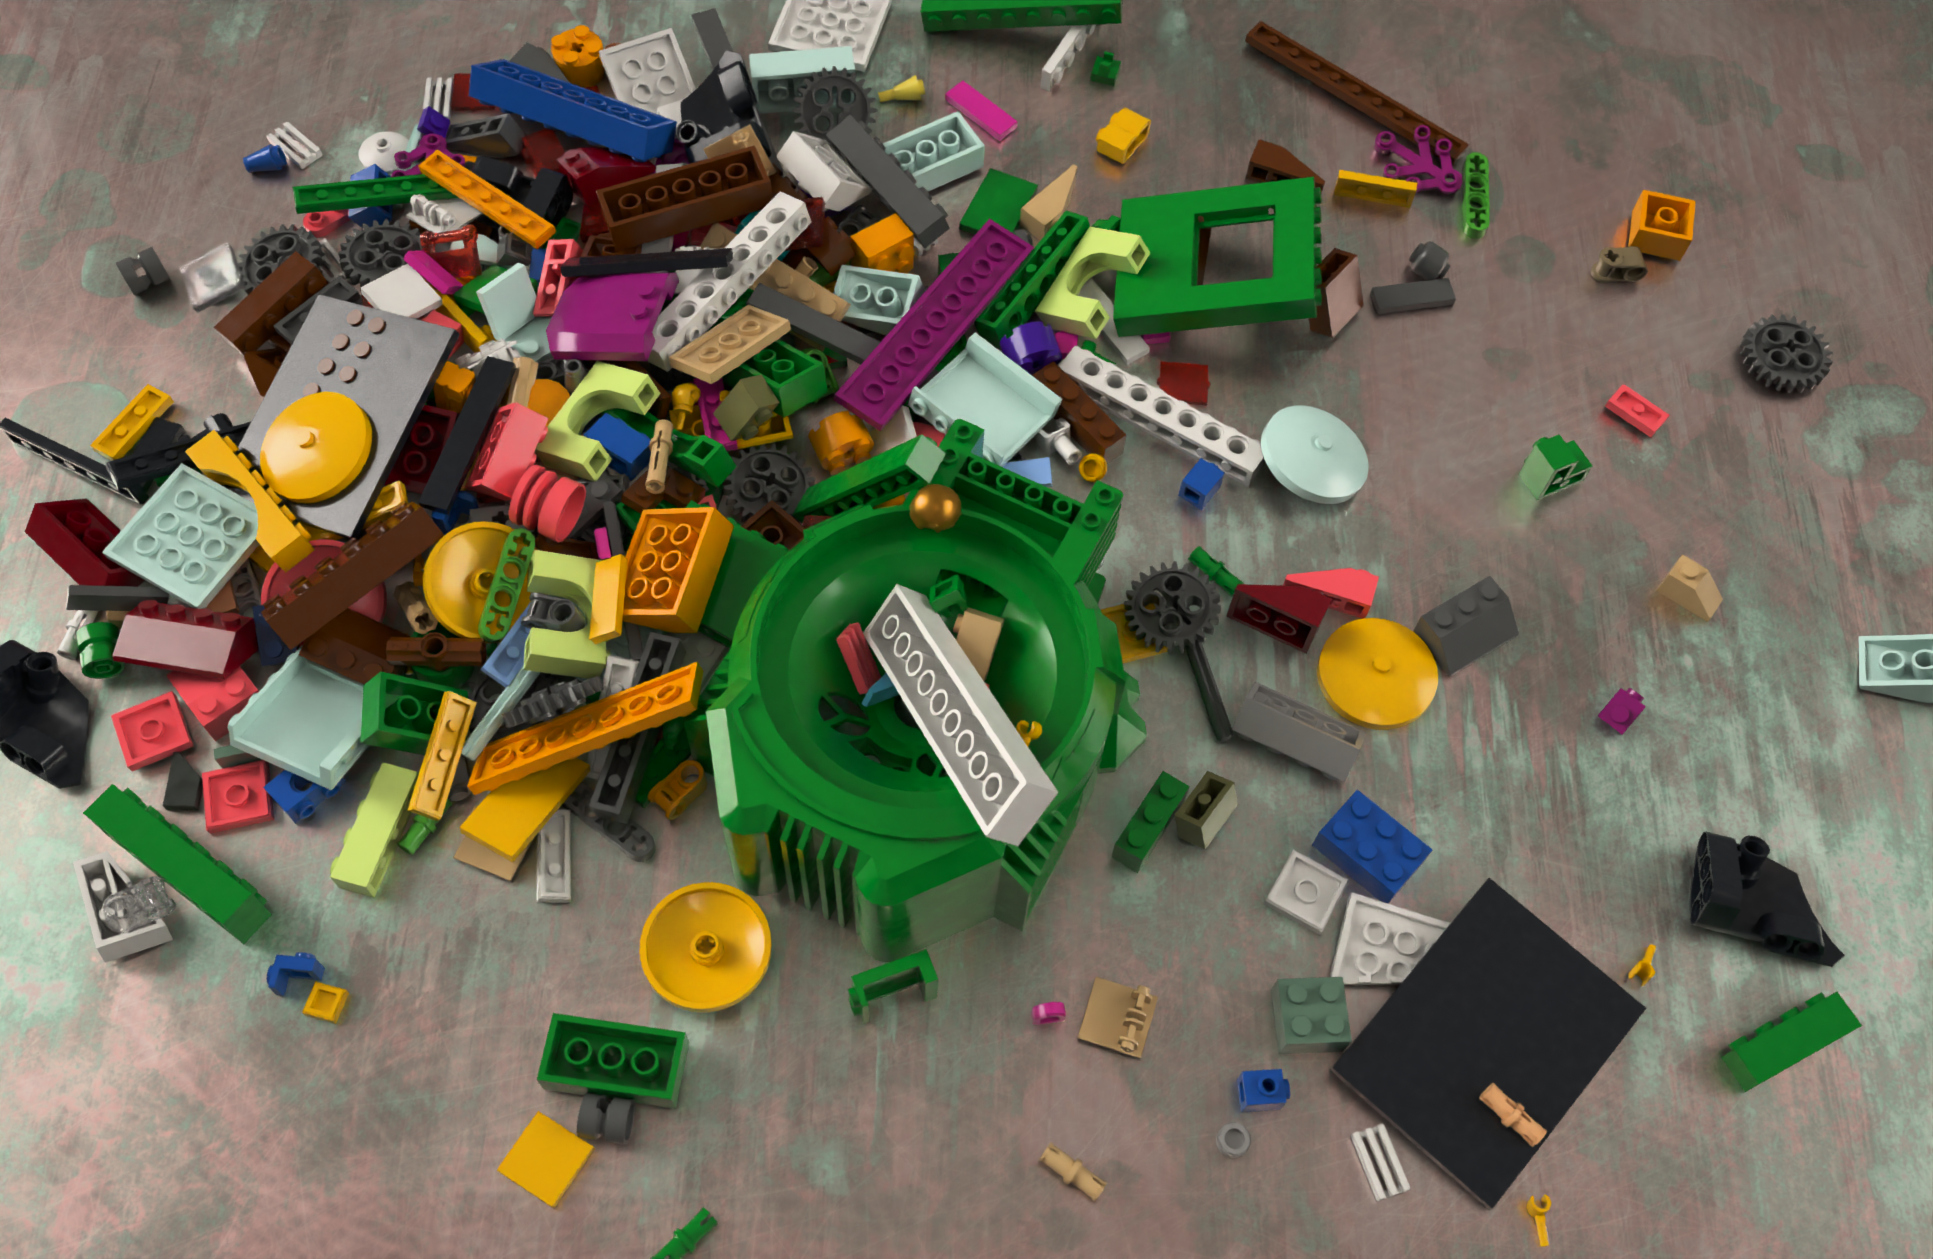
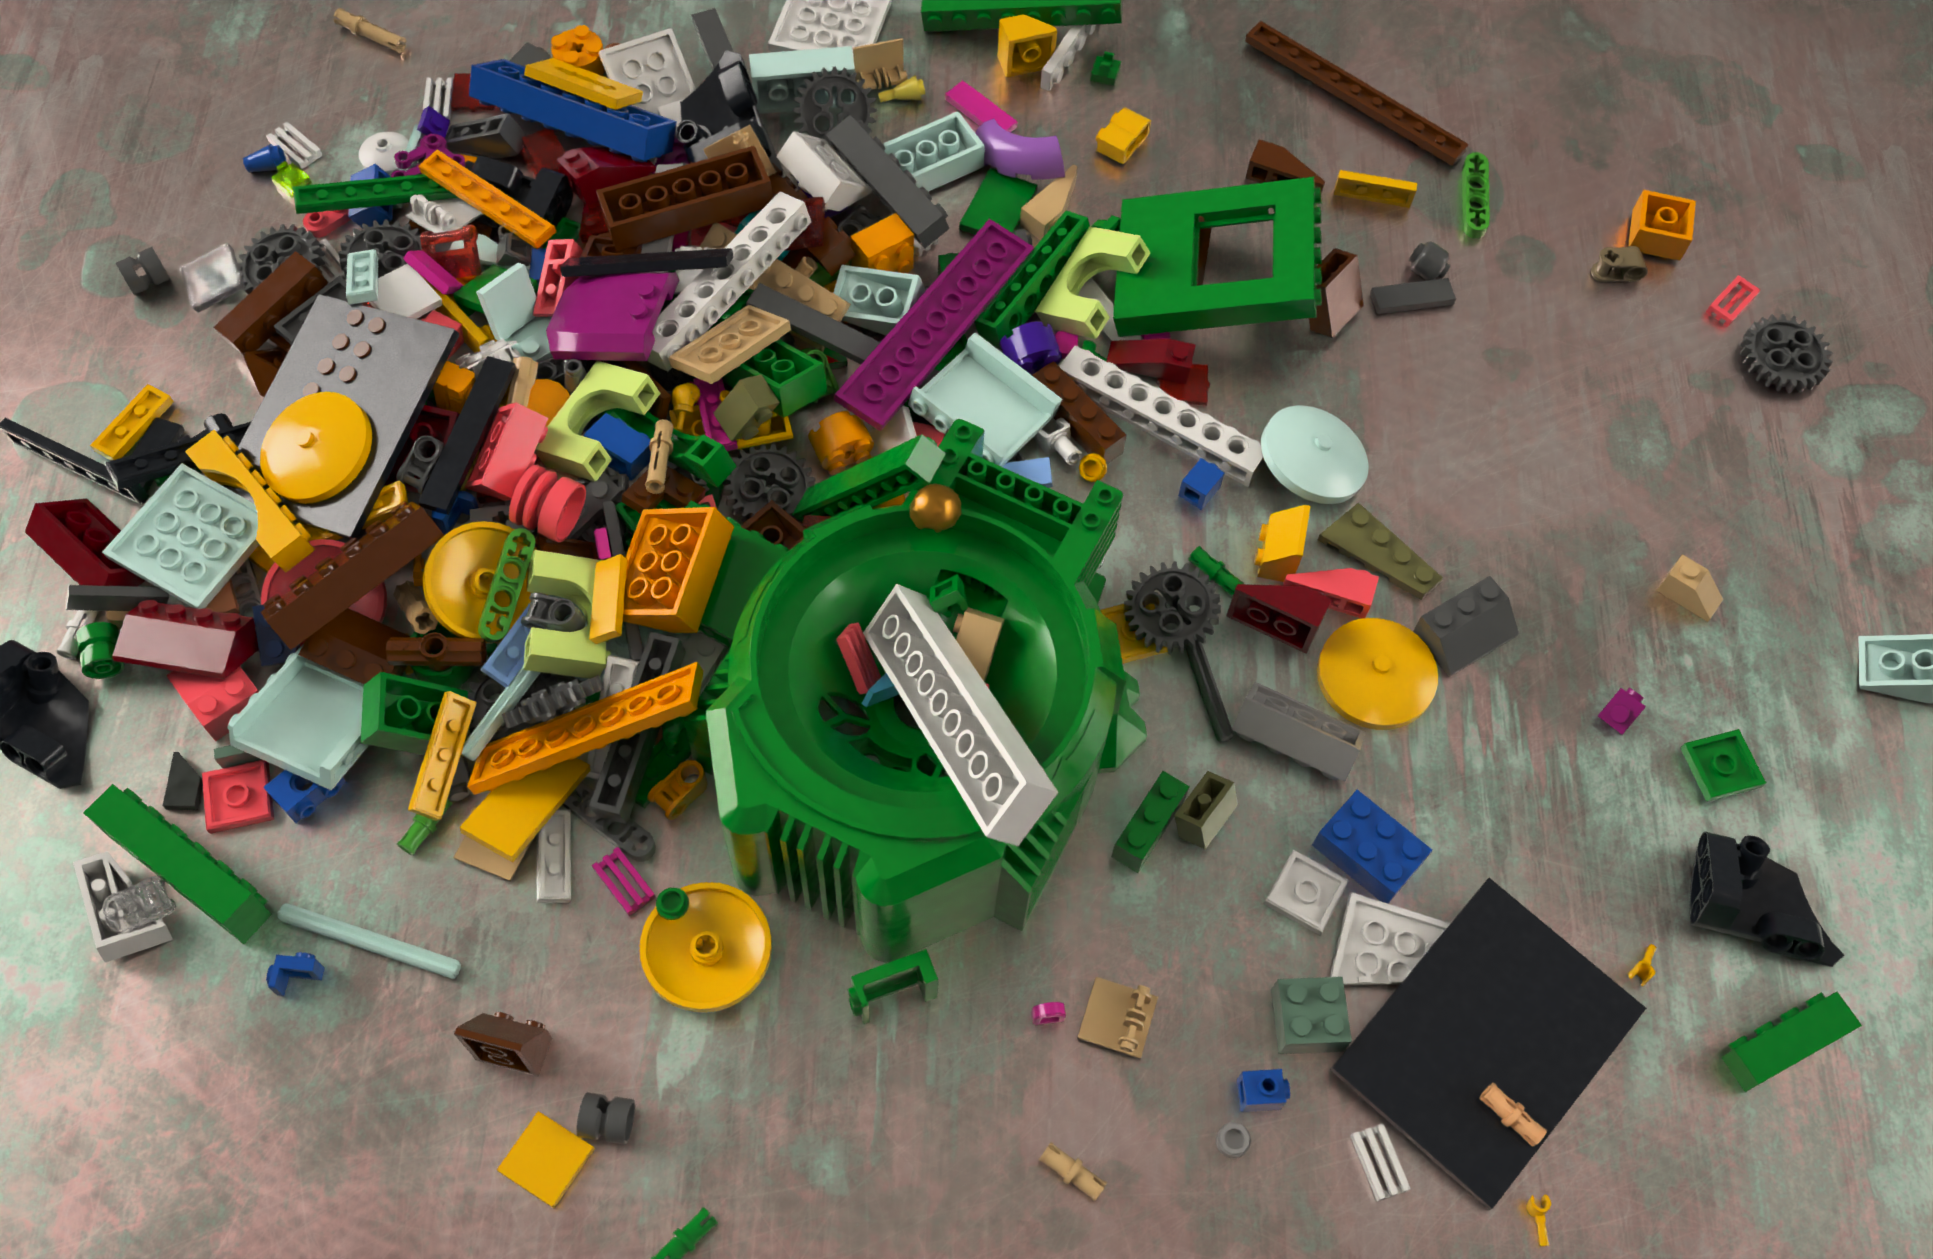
(151, 731): coral plate -> none
(290, 176): none -> clear neon green tile
(325, 1002): yellow tile -> none
(360, 26): none -> tan pin
(362, 277): none -> light aqua tile
(369, 940): none -> light aqua axle
(376, 831): yellowish green brick -> none
(419, 463): none -> dark grey piece
(506, 1042): none -> reddish brown slope
(583, 83): none -> yellow piece
(608, 861): none -> dark pink tile
(613, 1060): green brick -> none
(672, 903): none -> green plate
(880, 64): none -> tan hinge
(1020, 154): none -> medium lavender brick
(1025, 44): none -> yellow slope
(1035, 732): yellow hand -> none
(1153, 358): none -> dark red slope
(1282, 543): none -> yellow slope
(1380, 550): none -> olive wing
(1421, 164): magenta plant -> none
(1554, 466): green brick -> none
(1637, 410): coral plate -> none
(1723, 312): none -> coral tile
(1723, 765): none -> green plate

